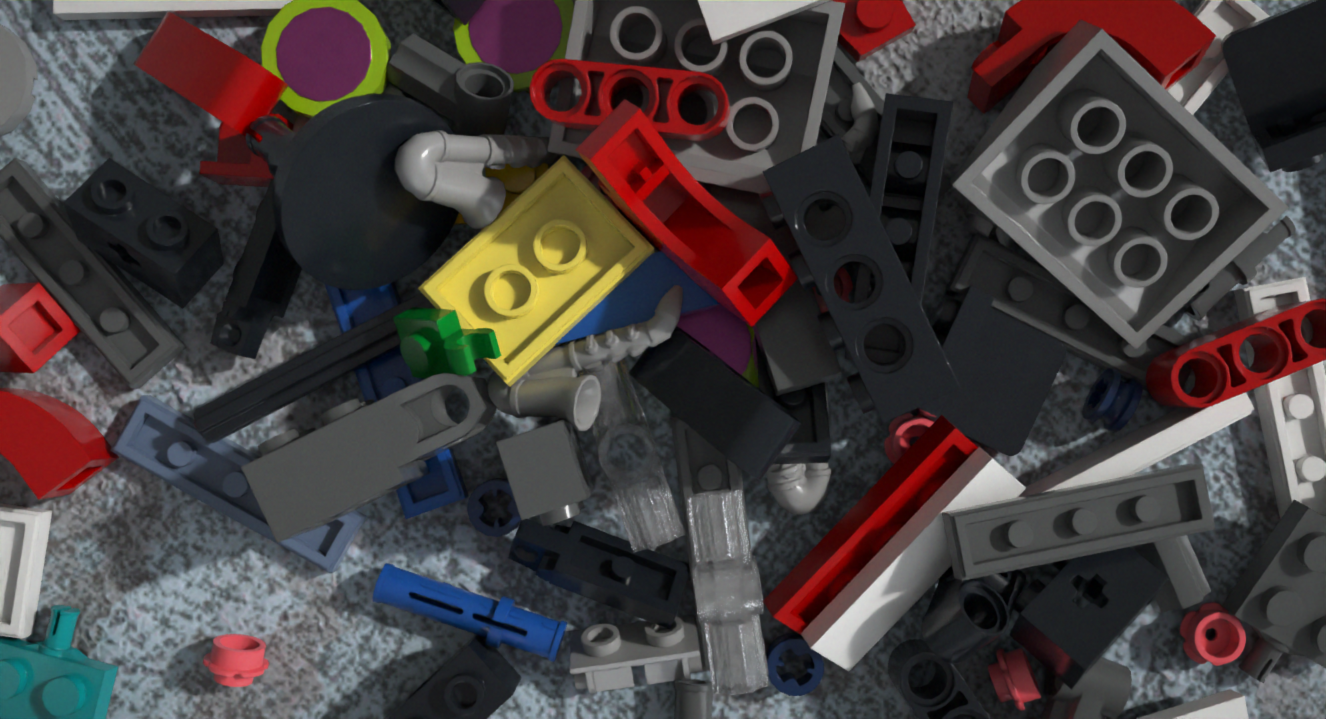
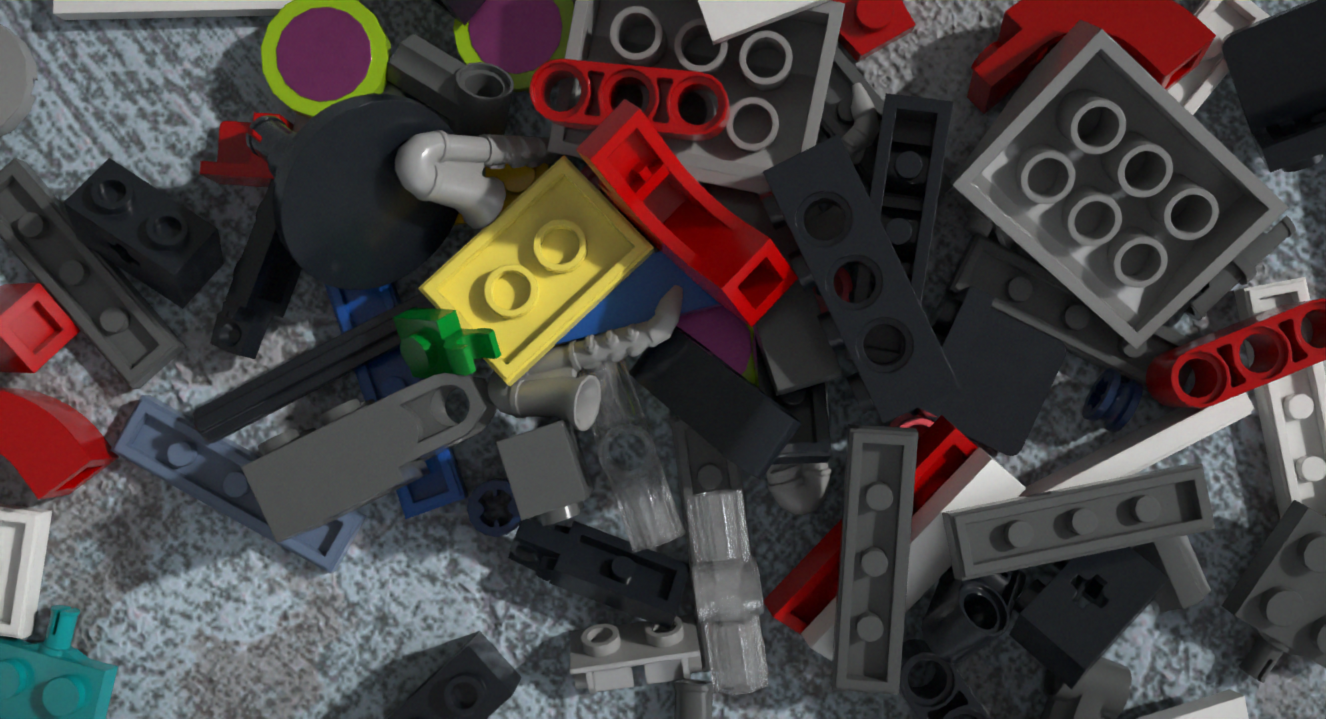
(210, 73): red beam -> none
(236, 659): coral plate -> none
(400, 590): blue pin -> none
(787, 682): dark blue bush -> none
(874, 558): none -> dark grey tile
(1014, 678): coral plate -> none
(1226, 644): coral plate -> none

